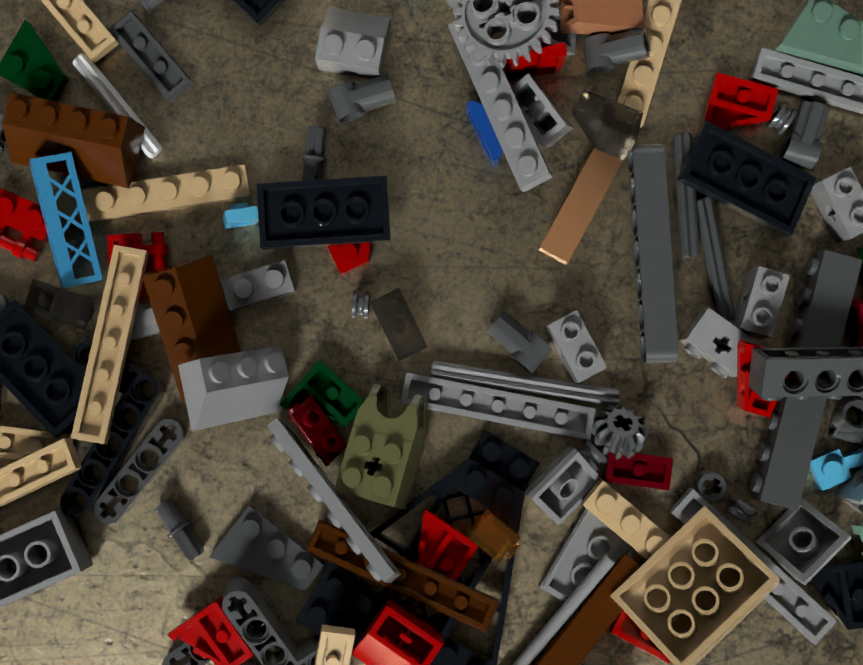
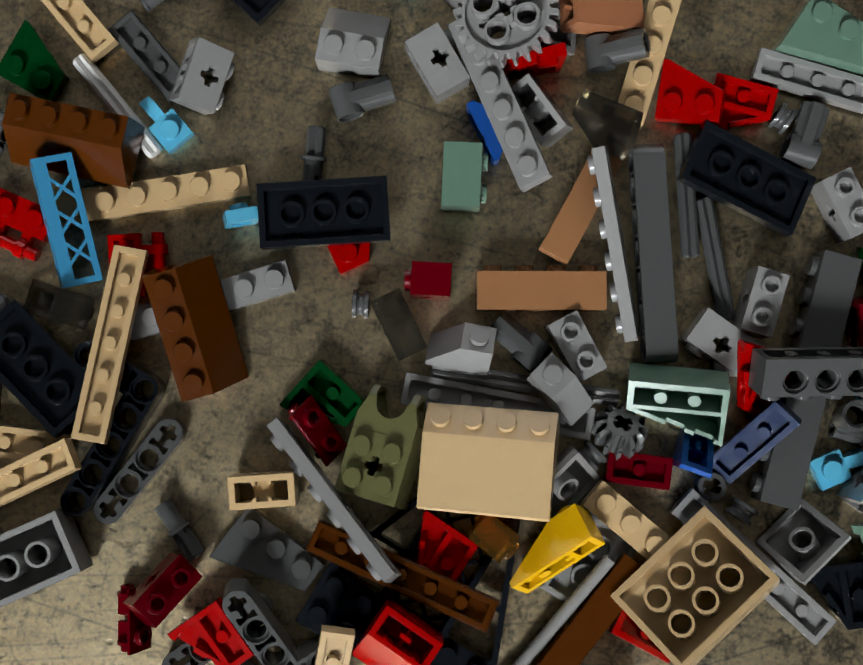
(132, 633): none -> dark red hinge
(163, 589): none -> dark red brick
(168, 127): none -> medium azure plate
(190, 87): none -> light grey brick
(233, 386): light grey slope -> none
(263, 490): none -> tan brick
(428, 280): none -> dark red brick
(439, 80): none -> light grey brick
(462, 176): none -> sand green brick
(462, 348): none -> light grey slope
(488, 461): none -> tan slope
(541, 290): none -> medium nougat brick
(559, 545): none -> yellow slope
(560, 389): none -> light grey slope
(611, 229): none -> light grey plate
(681, 397): none -> sand green wedge
(687, 97): none -> red wing
(694, 454): none -> blue slope
(754, 440): none -> dark blue plate

